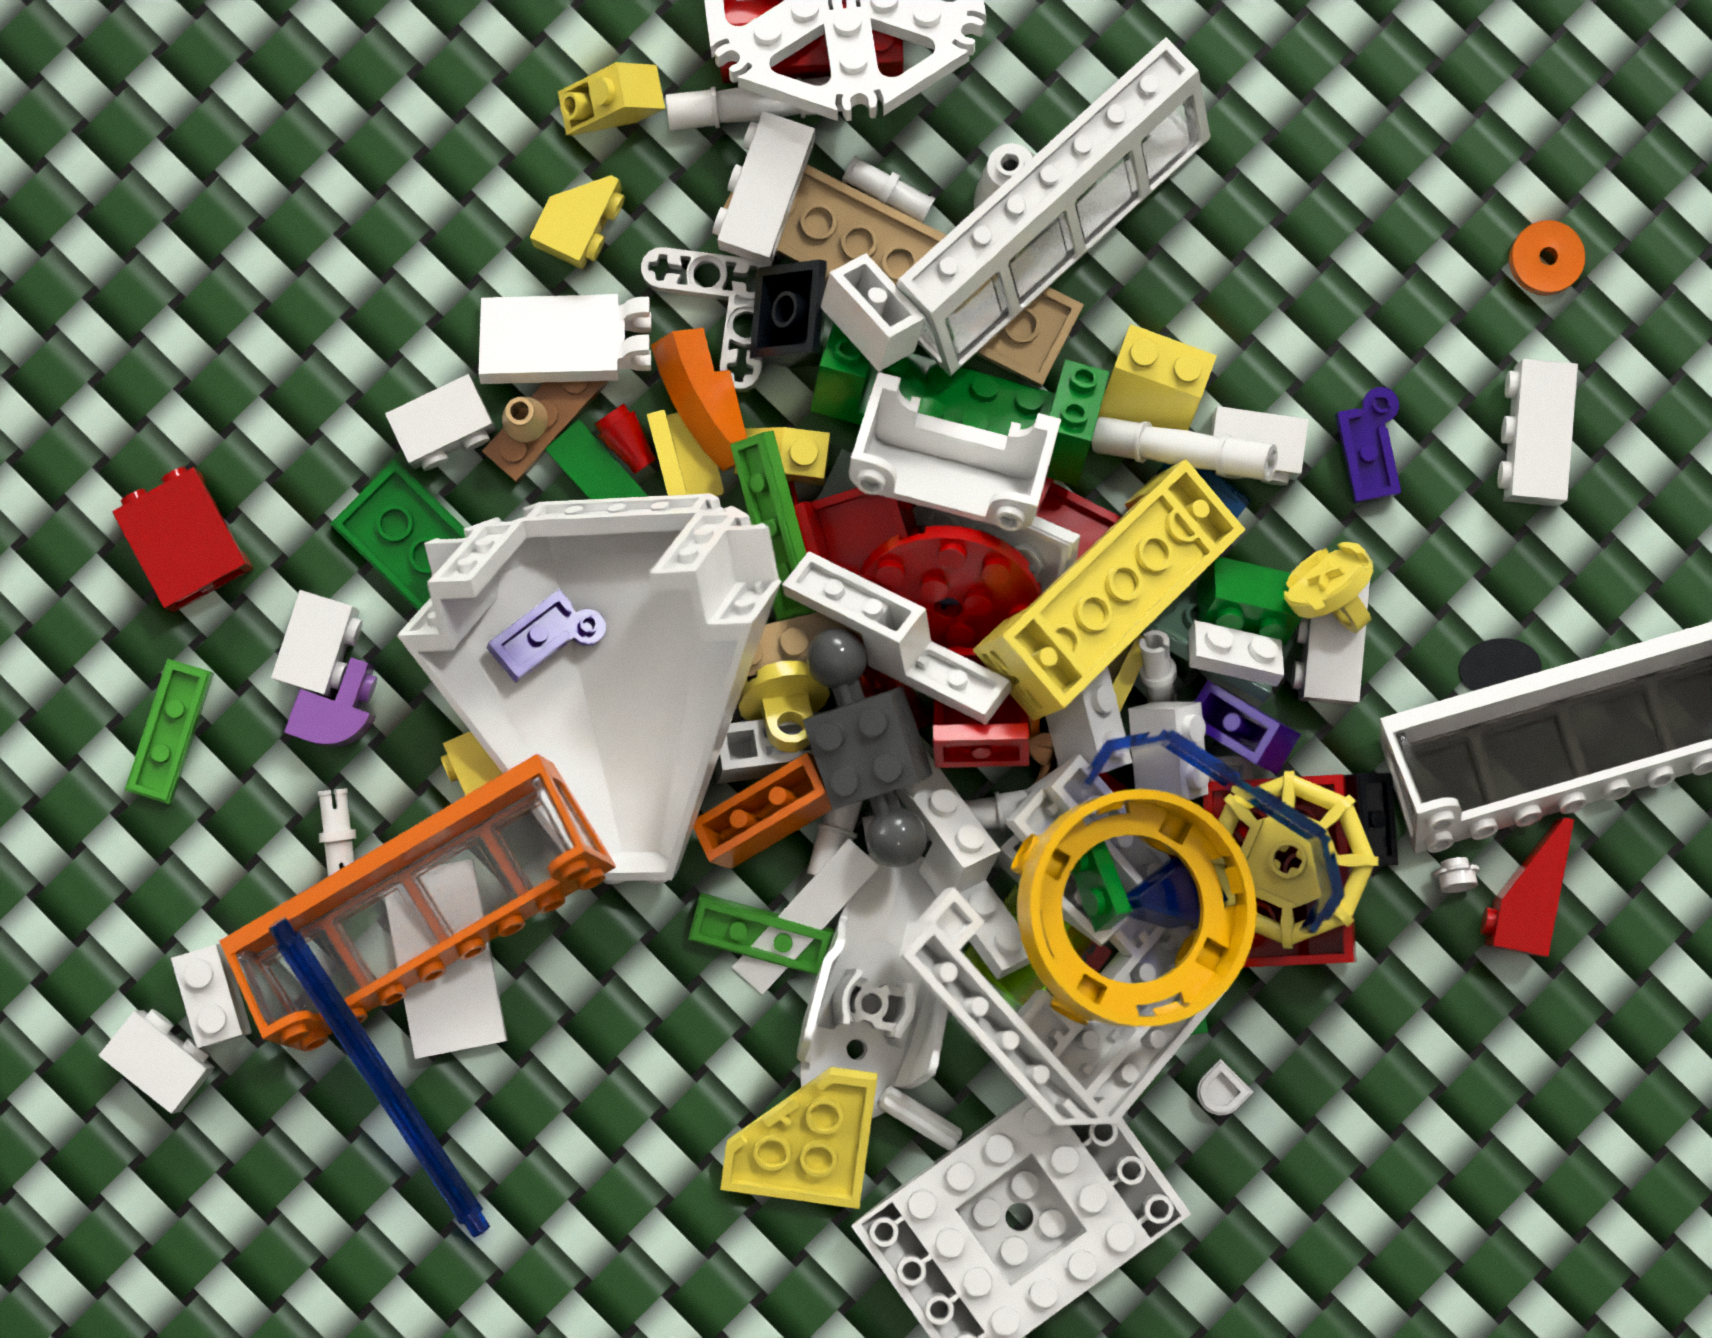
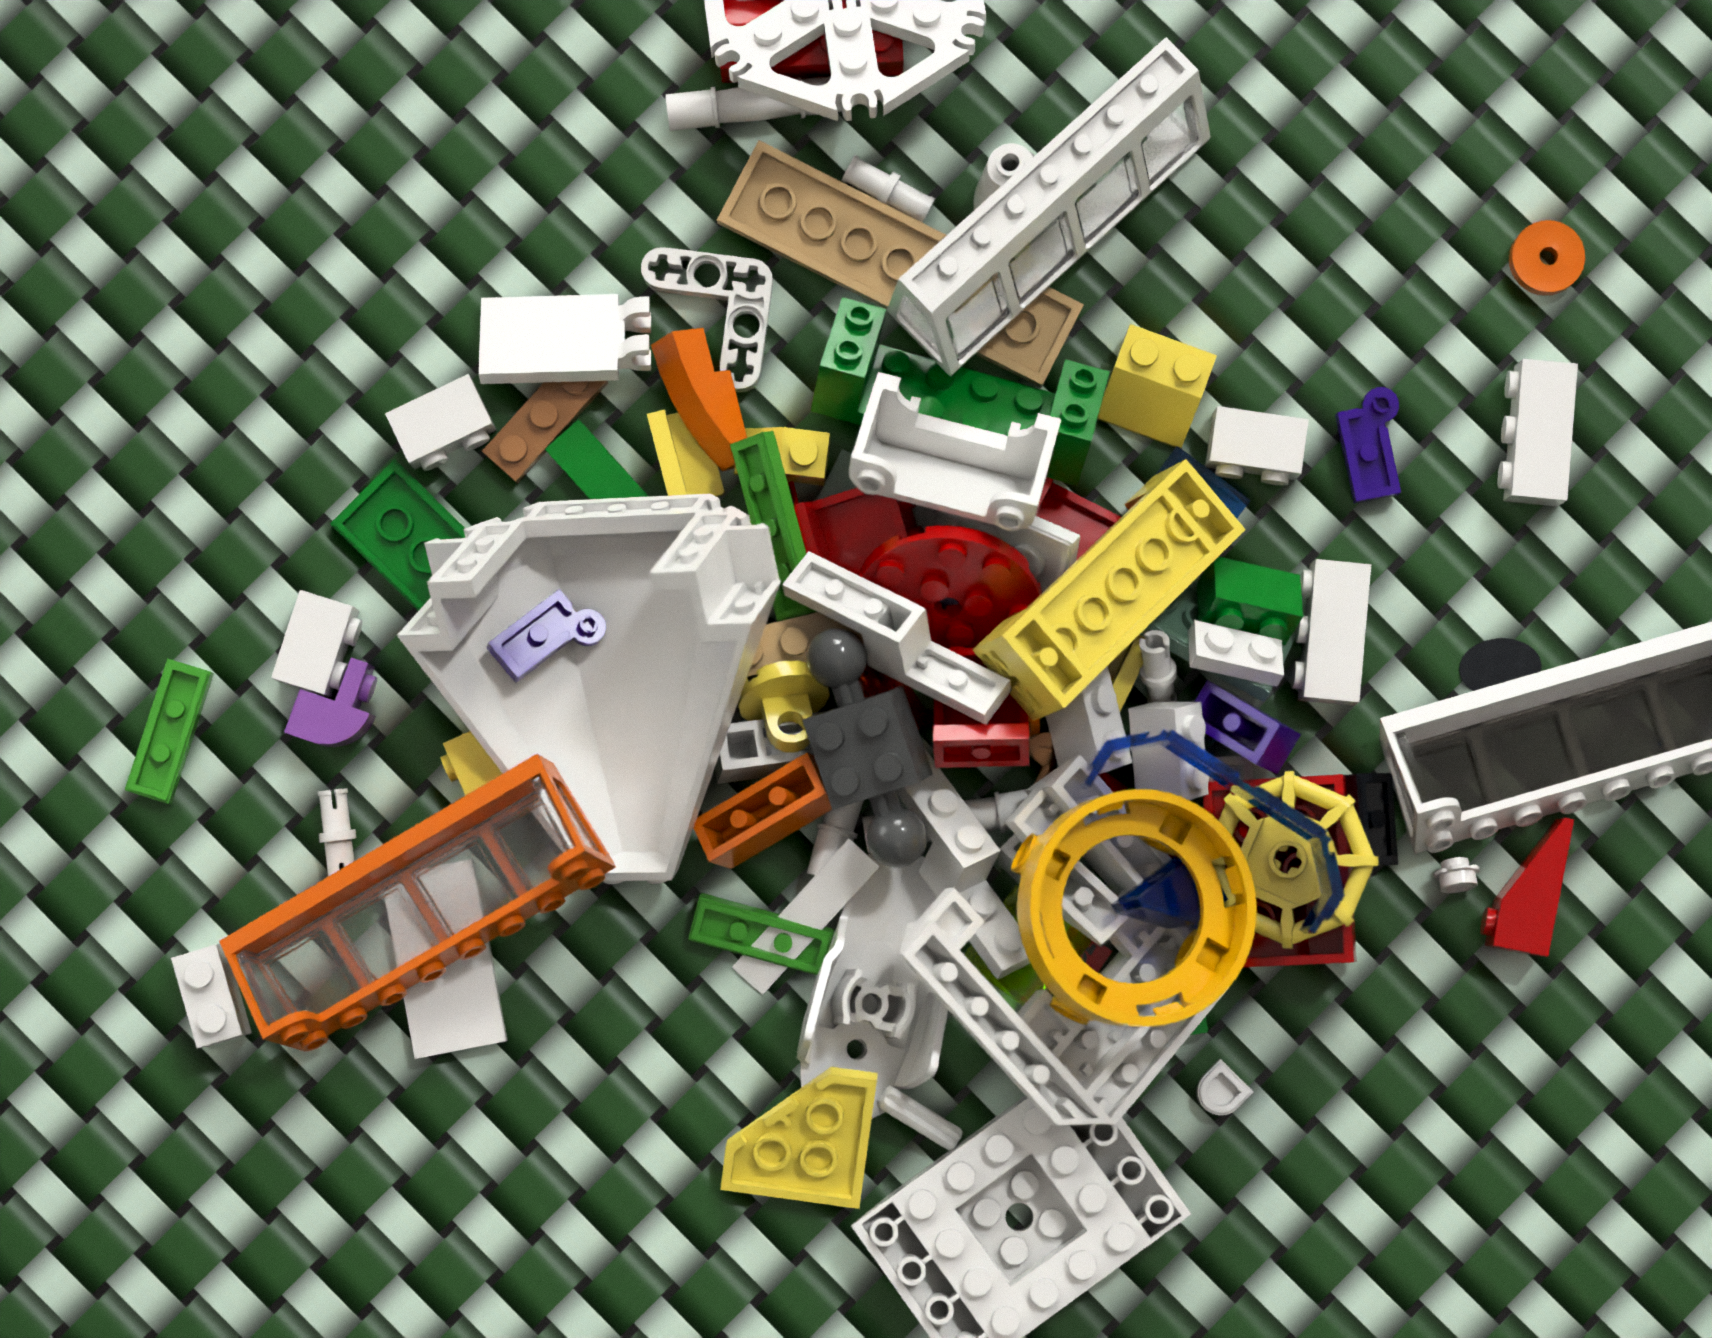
(158, 1059): white brick -> none
(181, 538): red panel -> none
(379, 1076): clear blue piece -> none
(528, 428): tan cone -> none
(574, 221): light yellow slope -> none
(611, 98): light yellow slope -> none
(626, 438): red cone -> none
(764, 188): white brick -> none
(789, 314): black slope -> none
(872, 312): white brick -> none
(1101, 888): green plate -> none
(1172, 446): white piece -> none
(1331, 585): light yellow tile -> none

